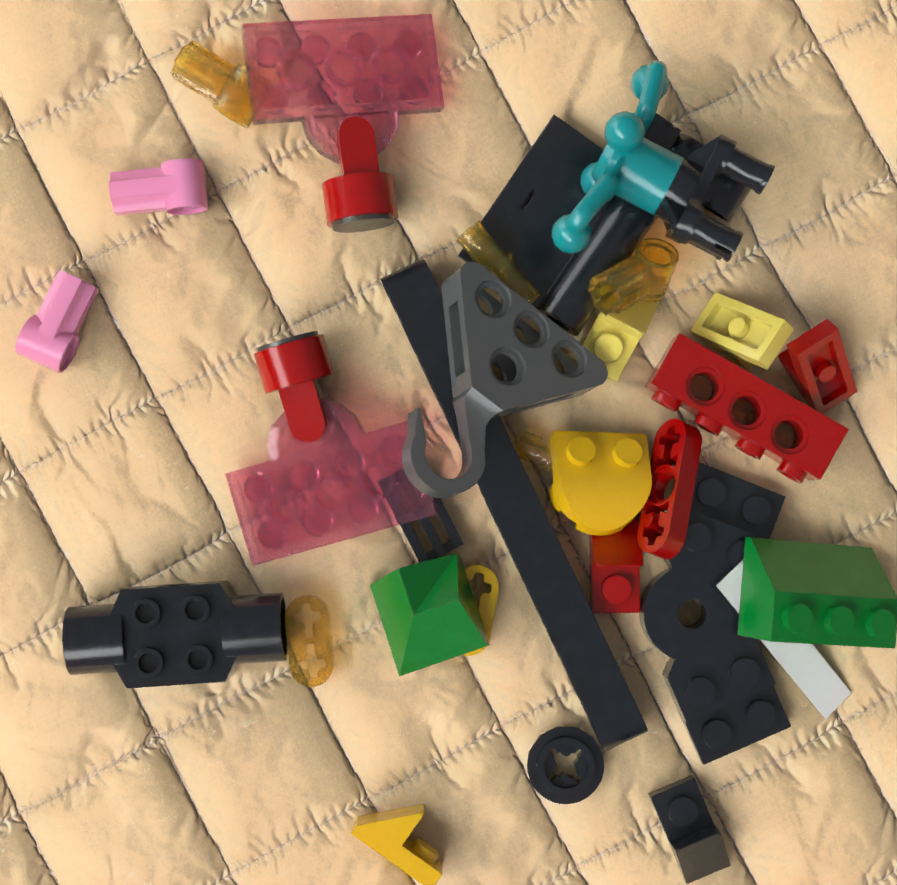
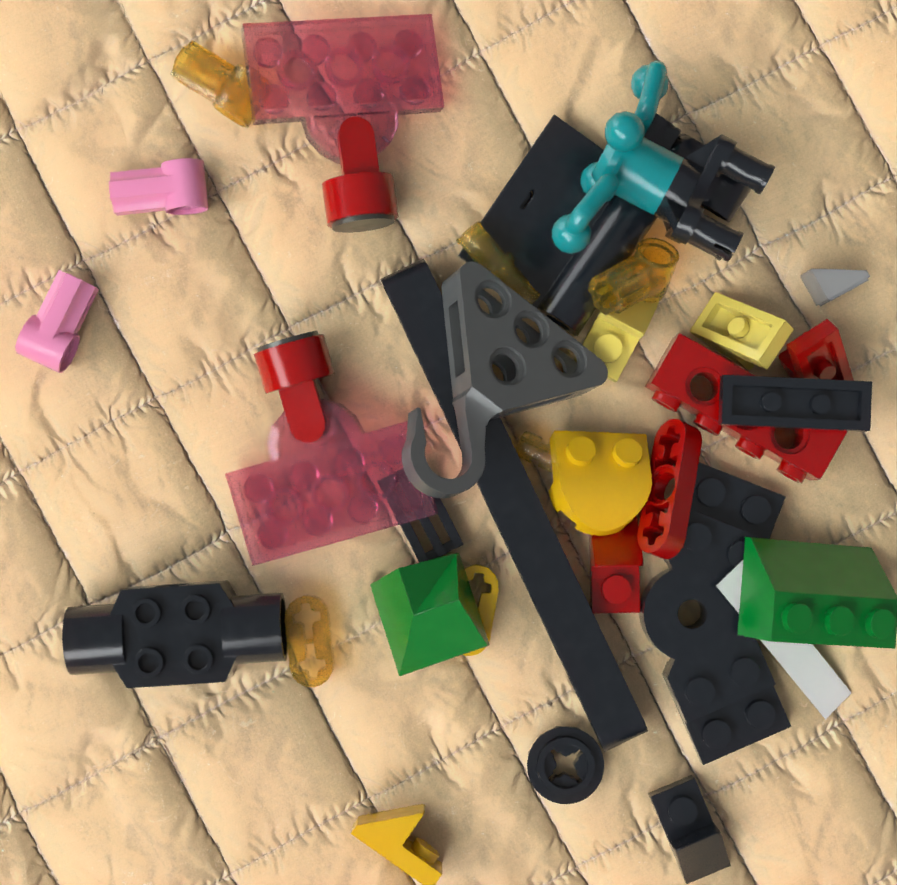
(795, 403): none -> black plate
(829, 284): none -> light grey slope

